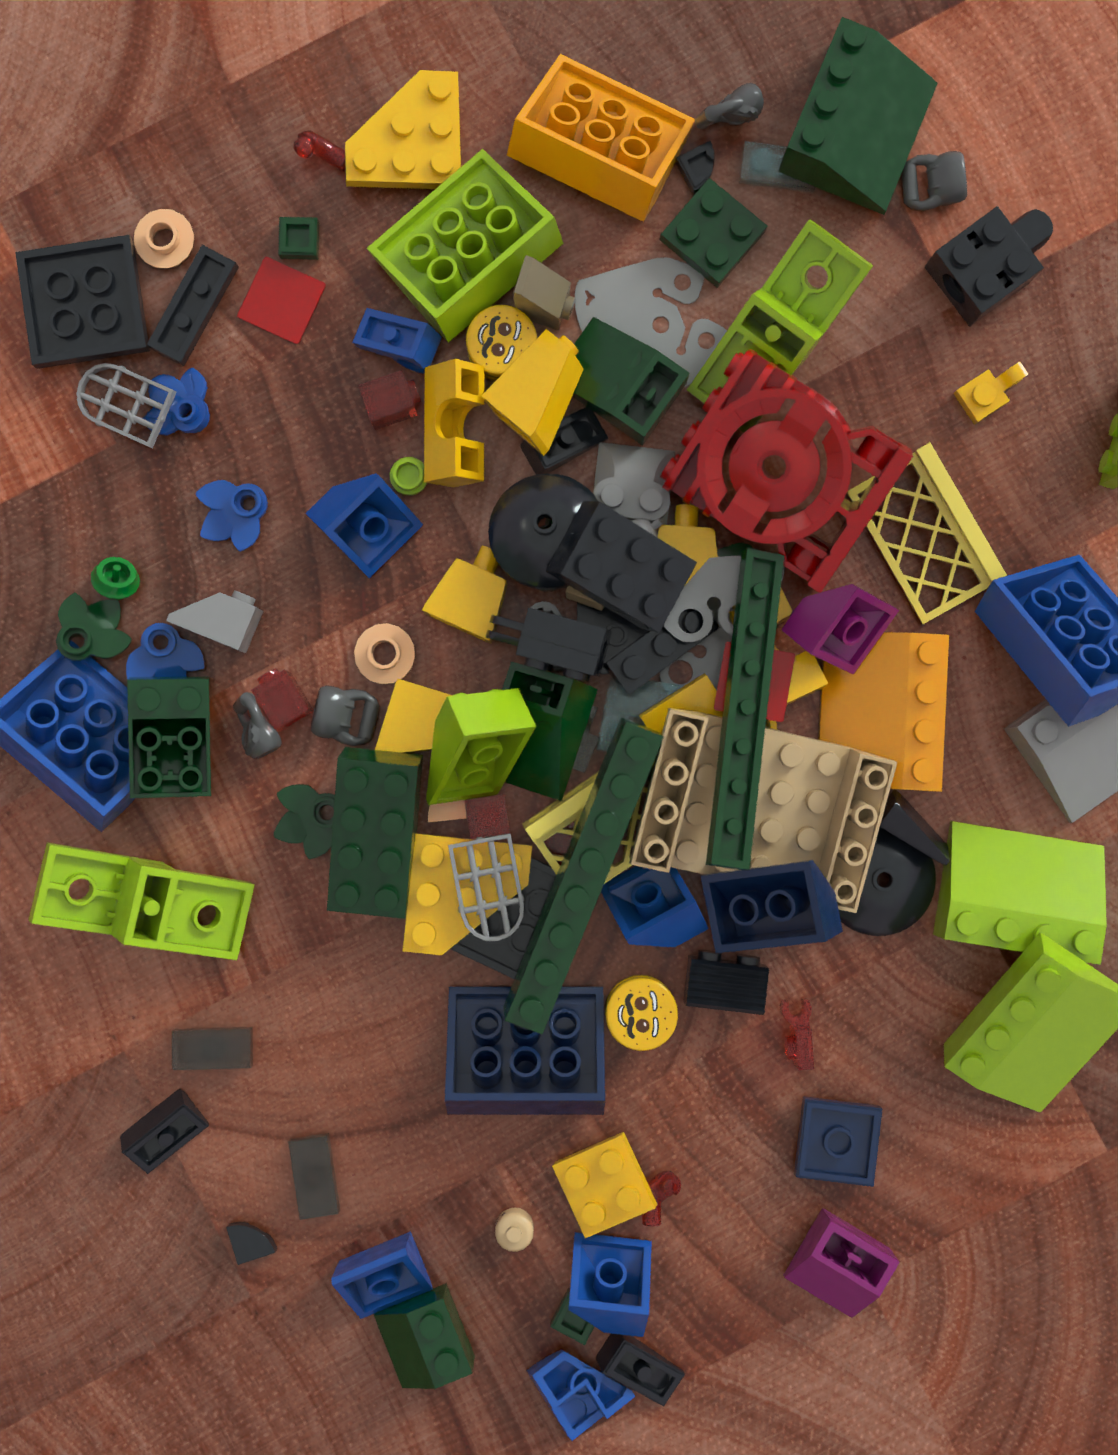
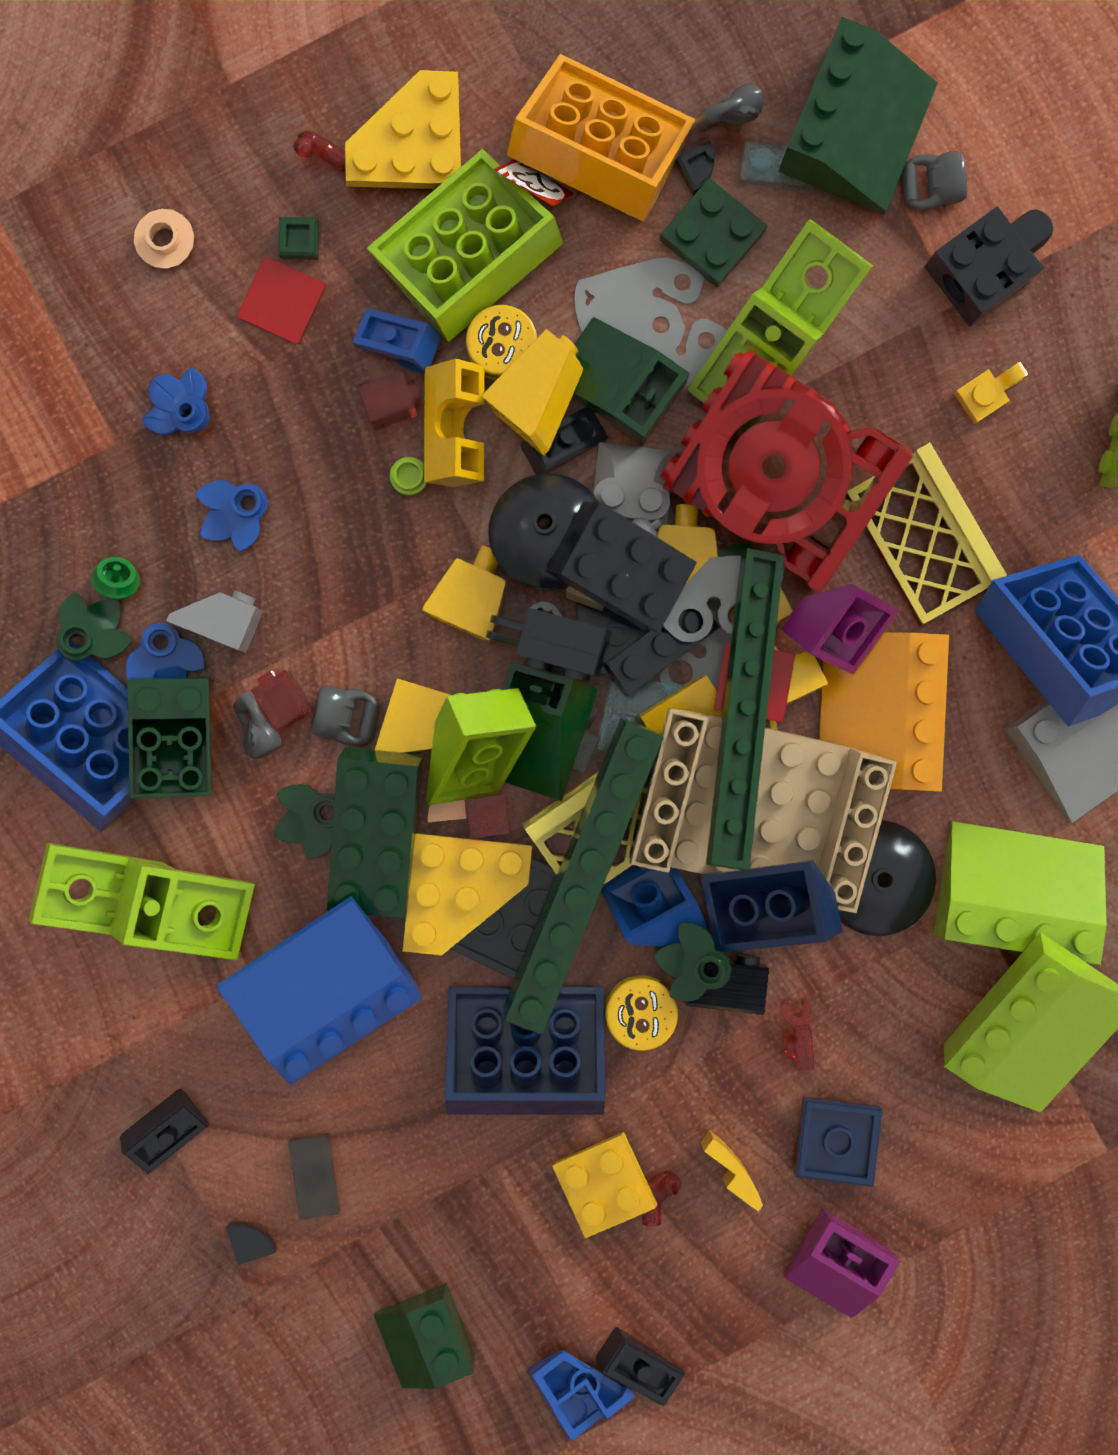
(82, 301): black plate -> none
(130, 415): light grey window -> none
(192, 305): black plate -> none
(212, 1048): clear smoke plate -> none
(320, 990): none -> blue slope
(365, 521): blue slope -> none
(382, 1276): blue slope -> none
(403, 648): light nougat piece -> none
(474, 877): light grey window -> none
(514, 1229): tan piece -> none
(534, 182): none -> sticker
(543, 294): dark tan slope -> none
(569, 1323): dark green tile -> none
(611, 1283): blue slope -> none
(688, 961): none -> dark green plate
(737, 1177): none -> yellow slope
(908, 825): black slope -> none

